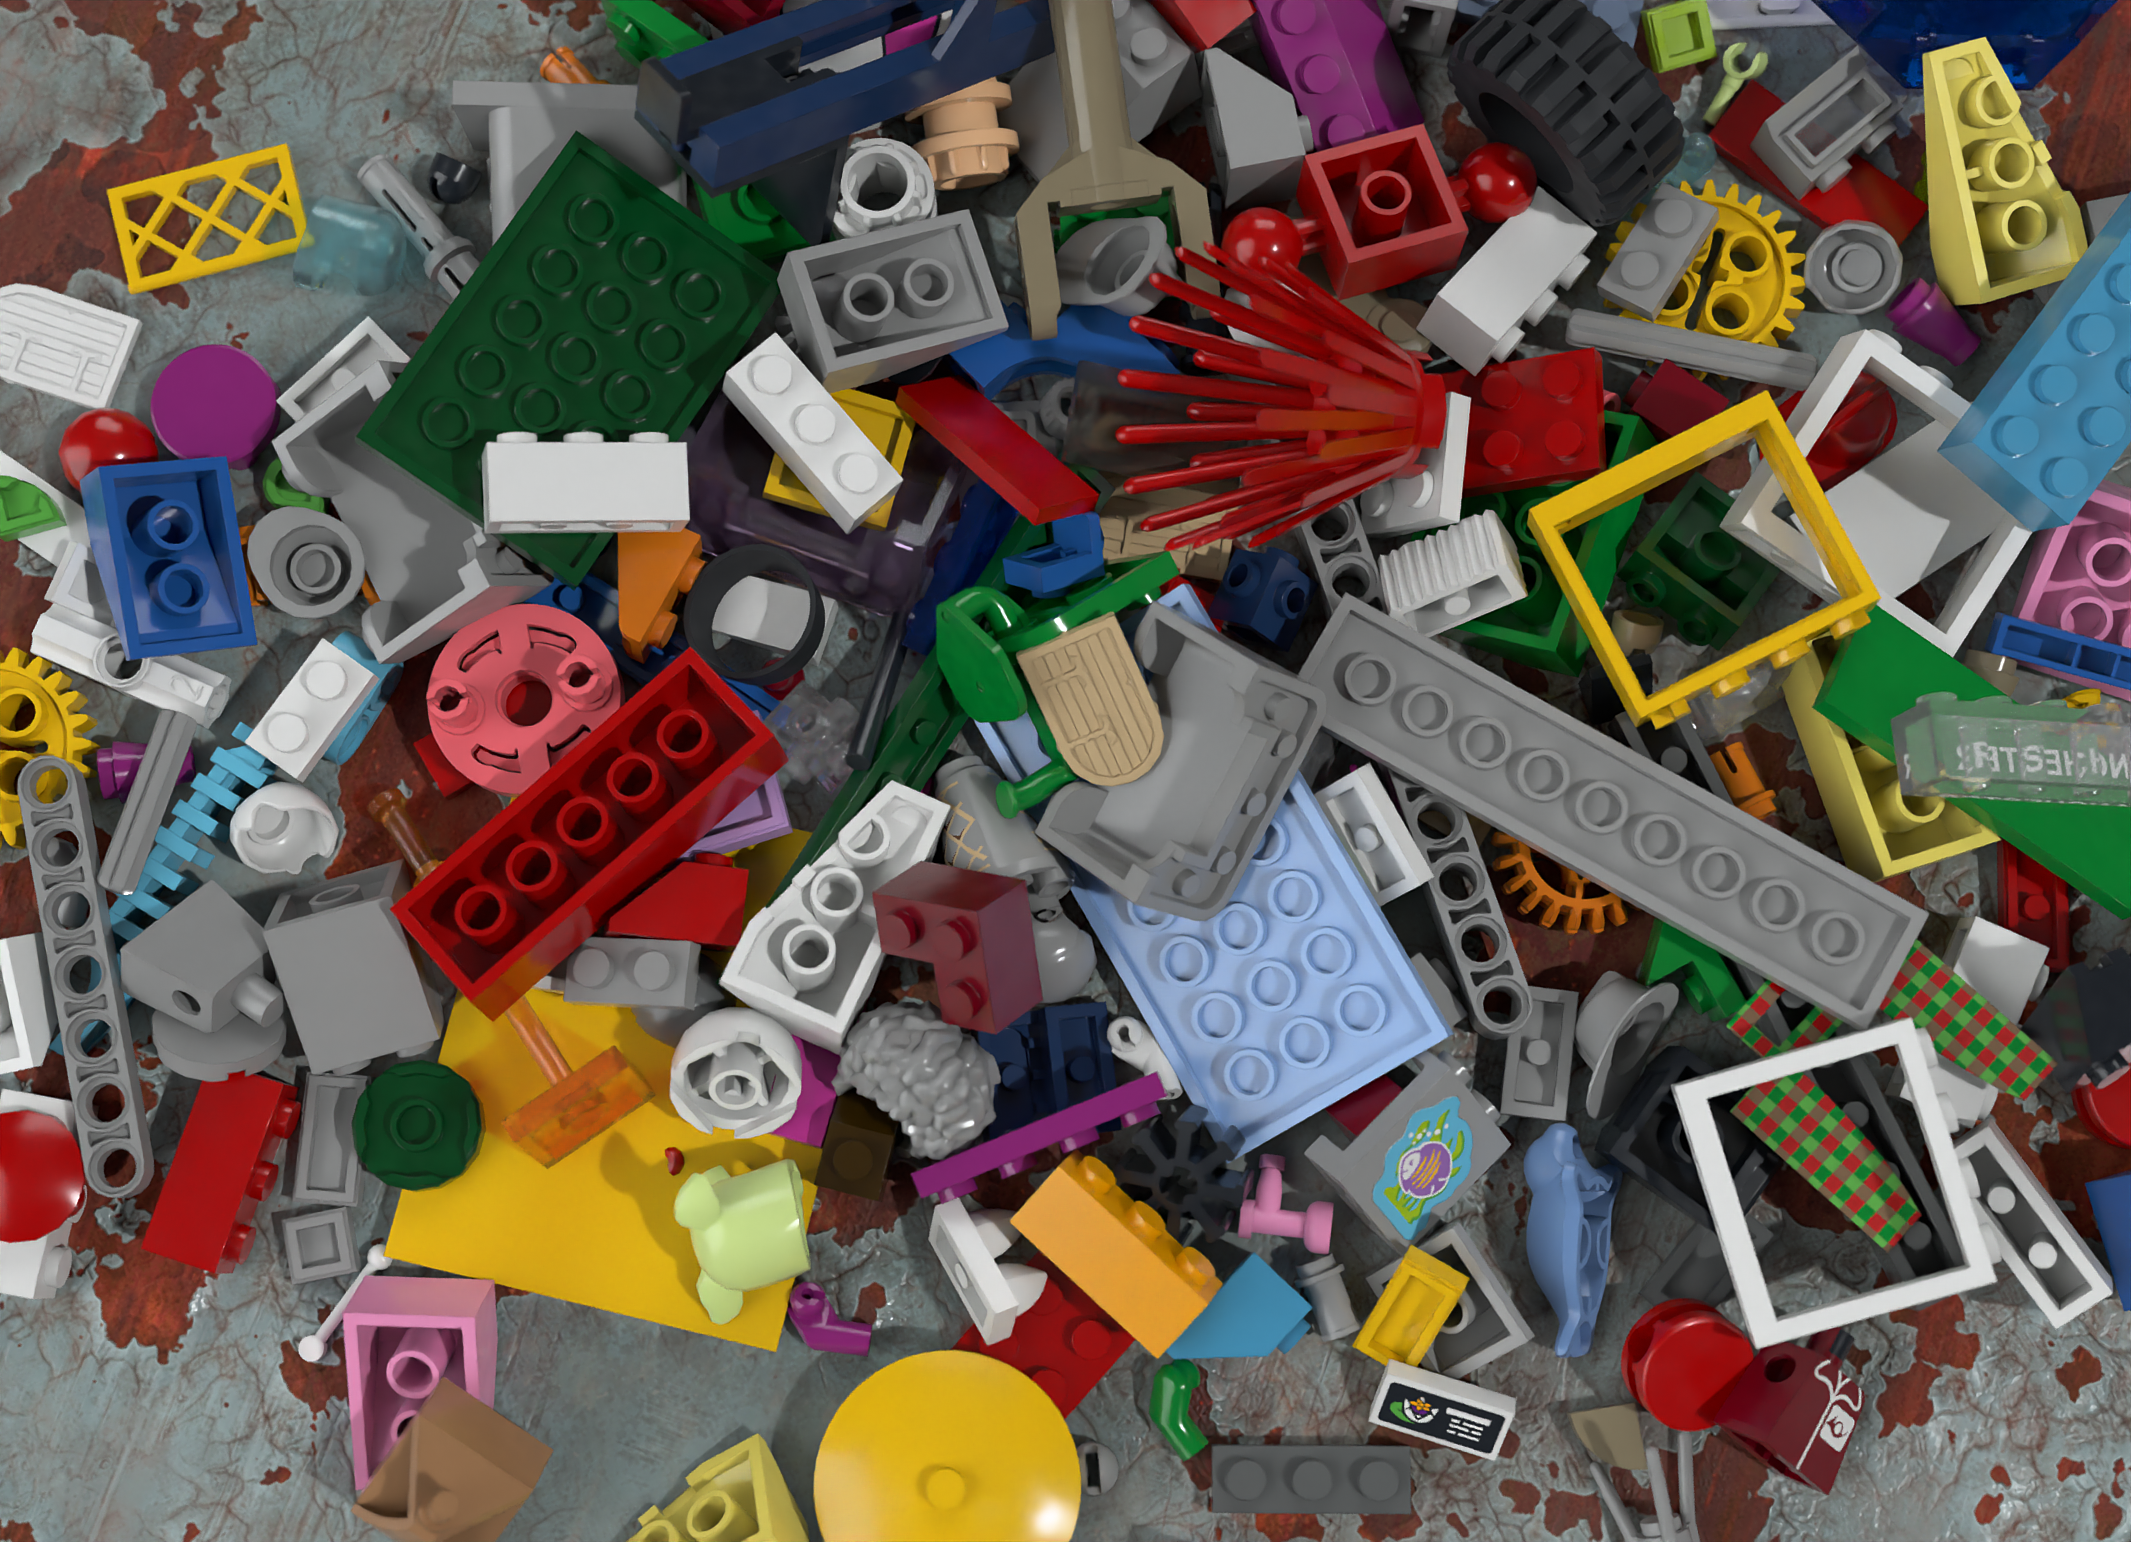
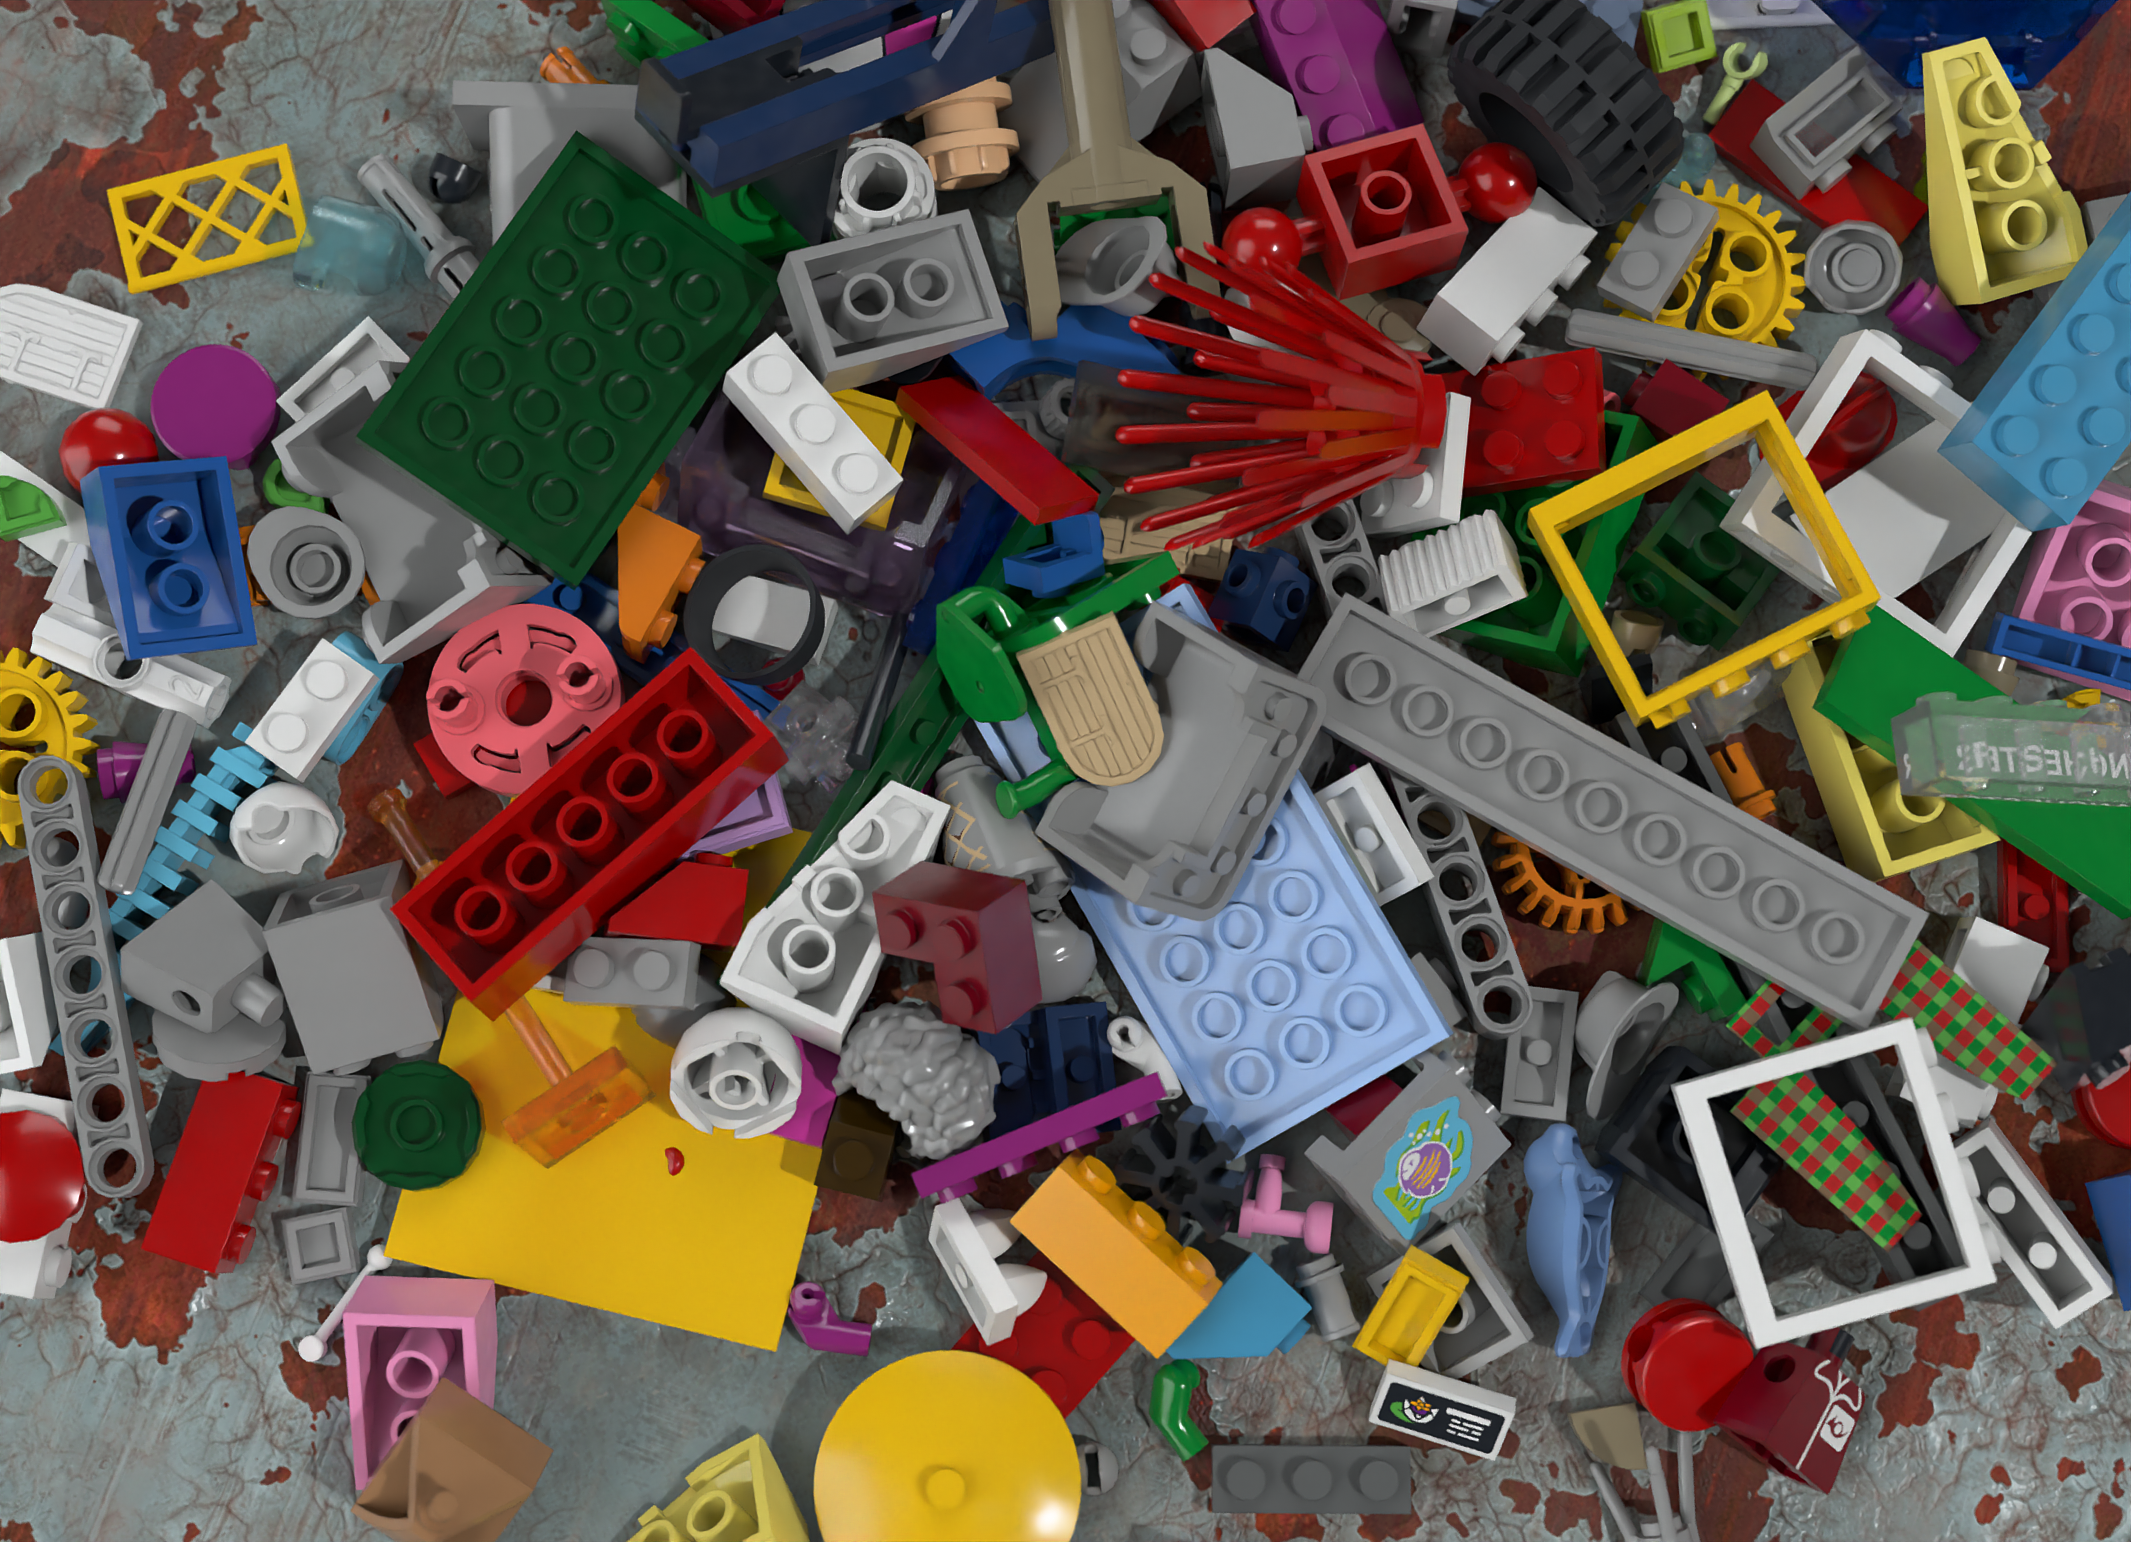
(585, 484): white brick -> none
(744, 1232): yellowish green piece -> none

